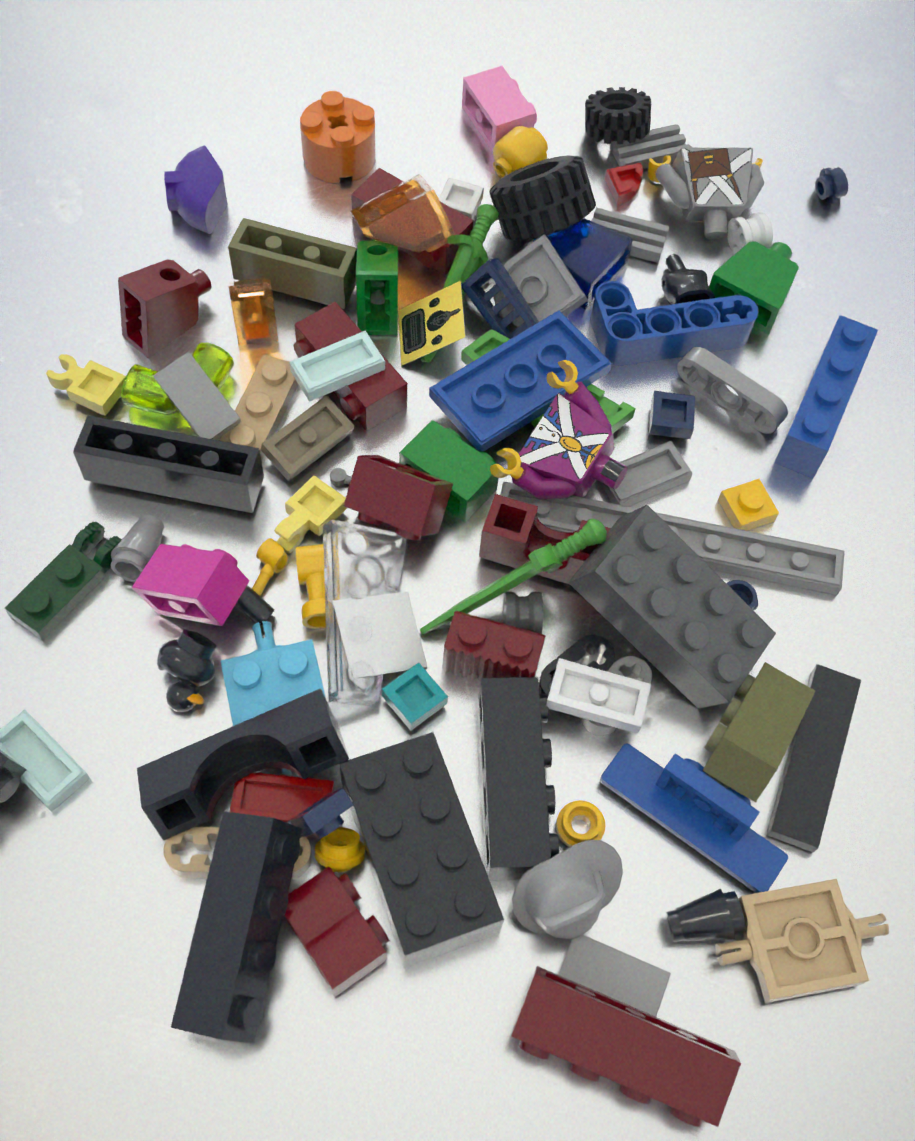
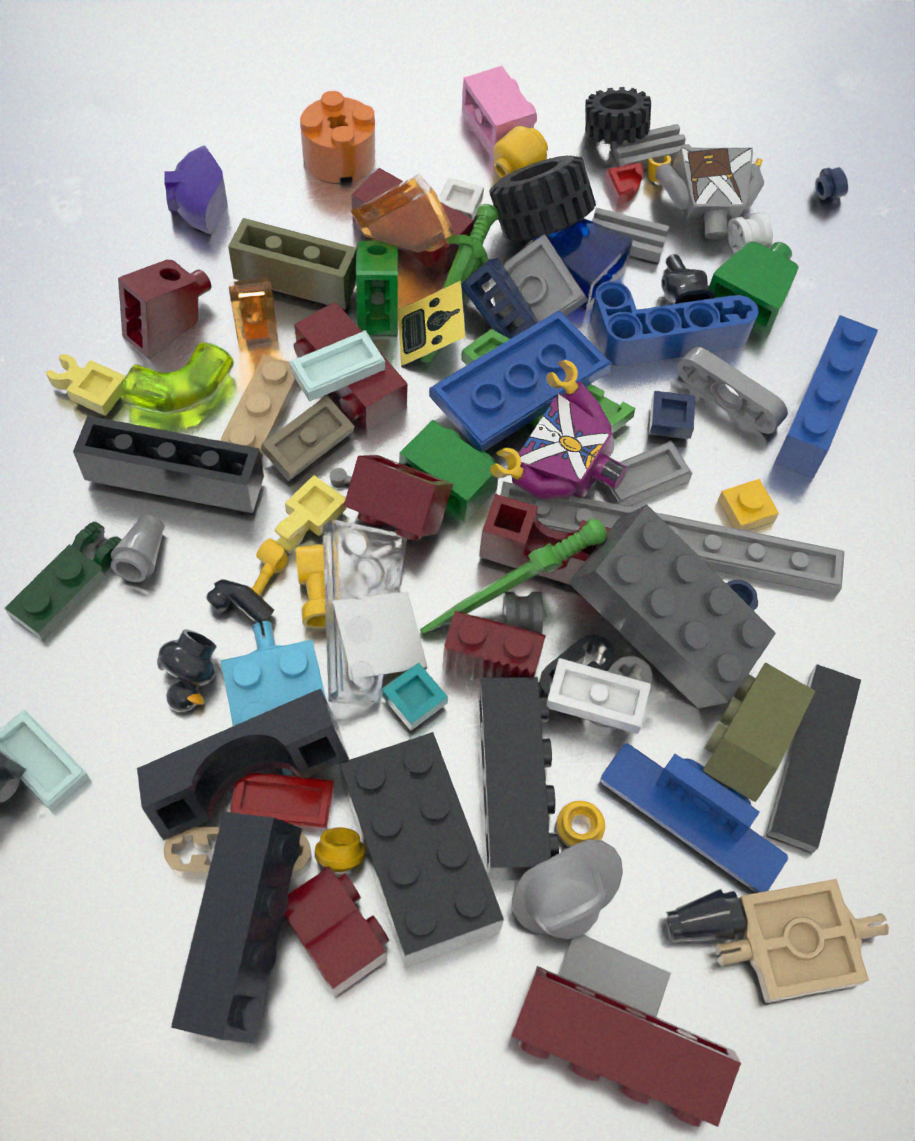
(191, 583): dark pink brick -> none
(197, 398): light grey tile -> none
(323, 815): dark blue plate -> none

